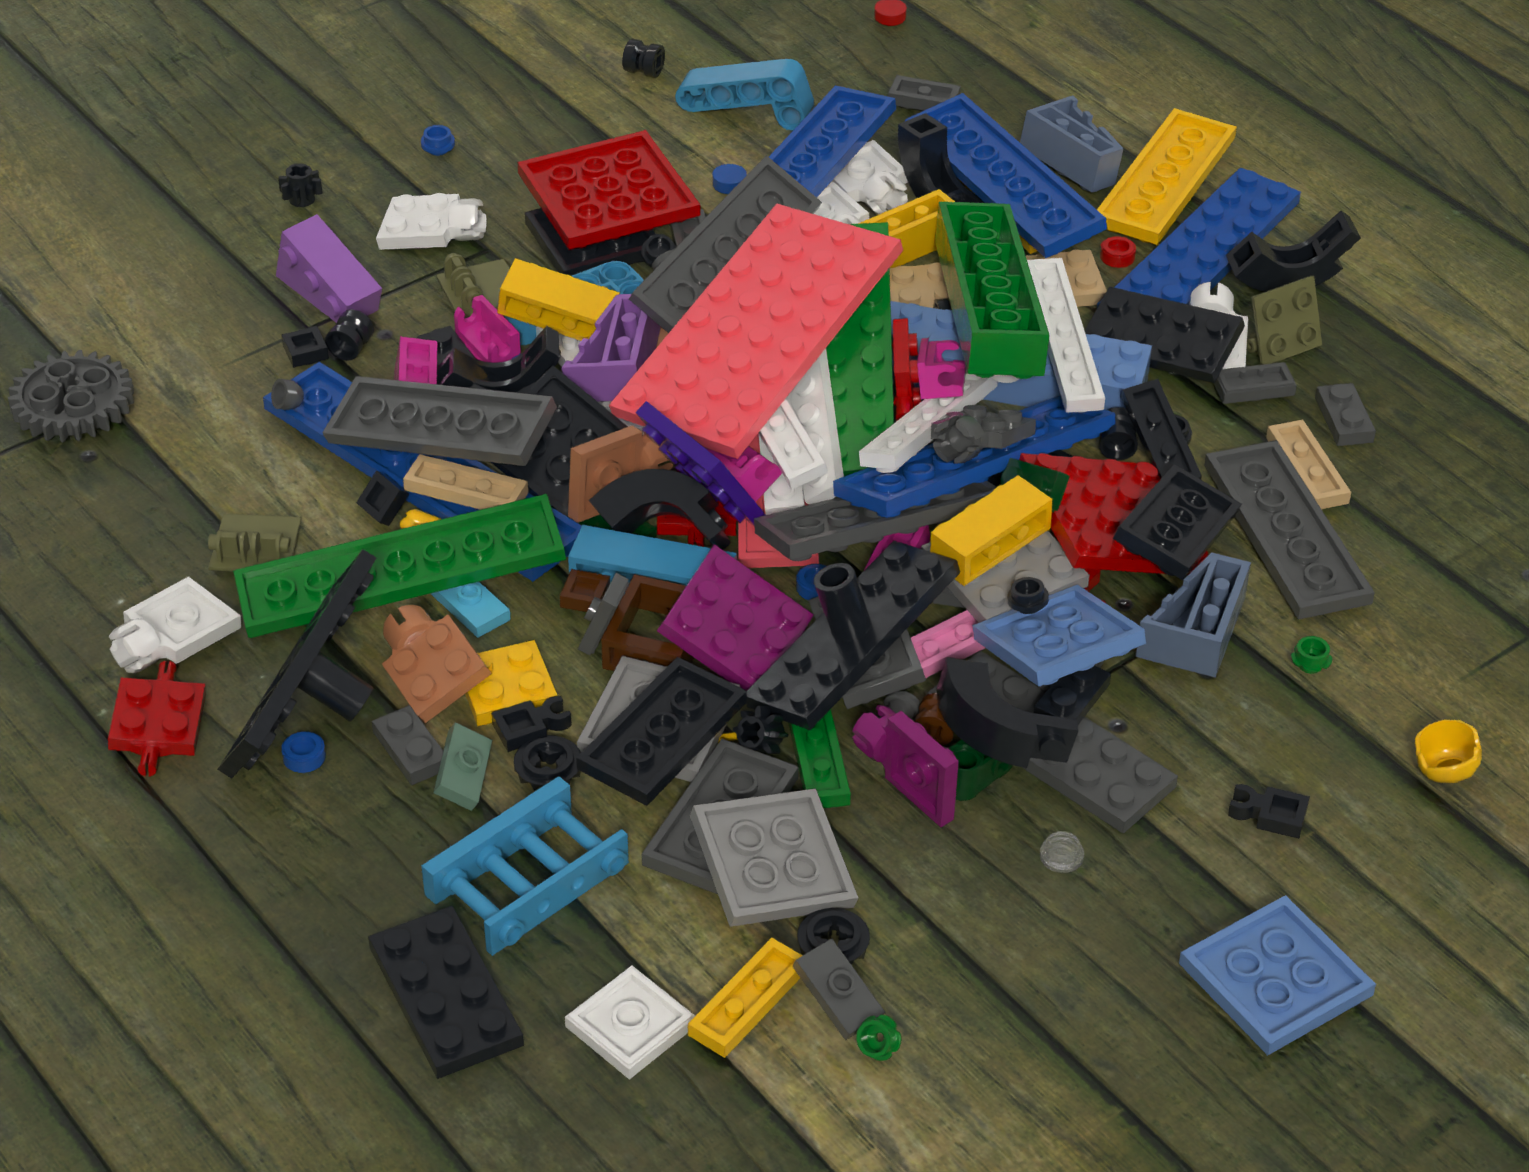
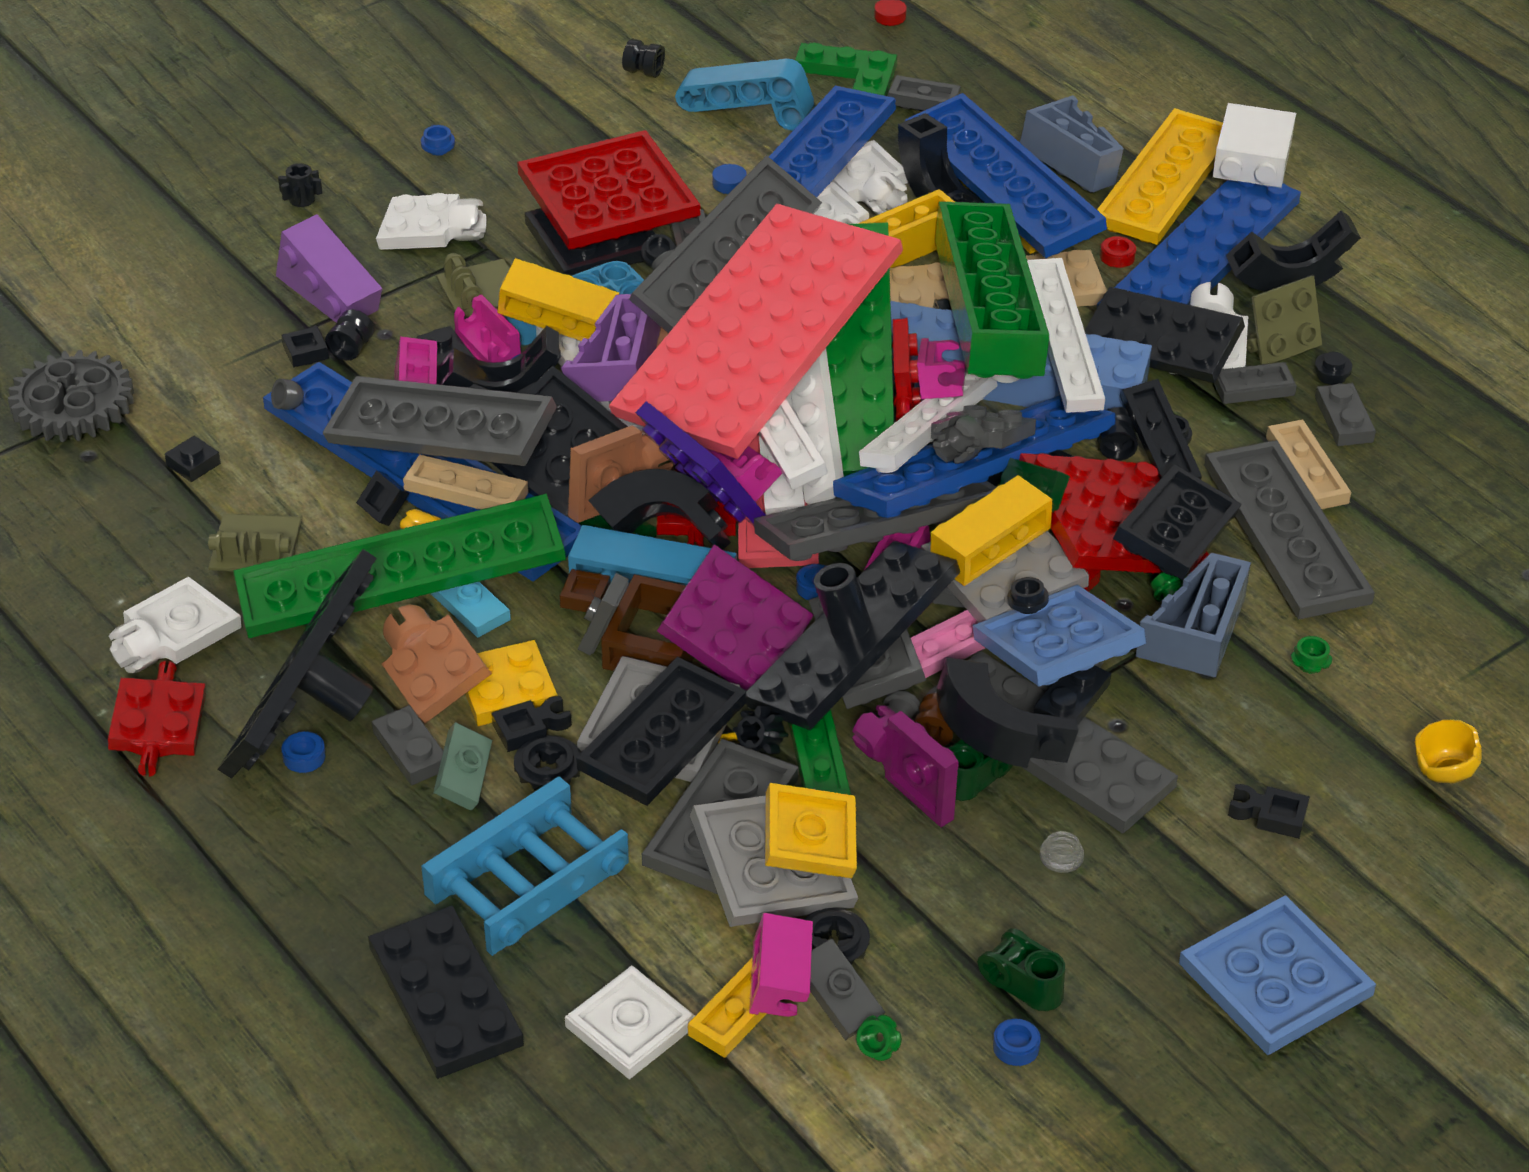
(192, 458): none -> black plate
(780, 965): none -> dark pink hinge
(810, 830): none -> yellow plate
(870, 68): none -> green plate
(1016, 1042): none -> blue tile
(1026, 970): none -> dark green piece
(1164, 585): none -> green plate
(1254, 145): none -> white brick
(1333, 368): none -> black plate

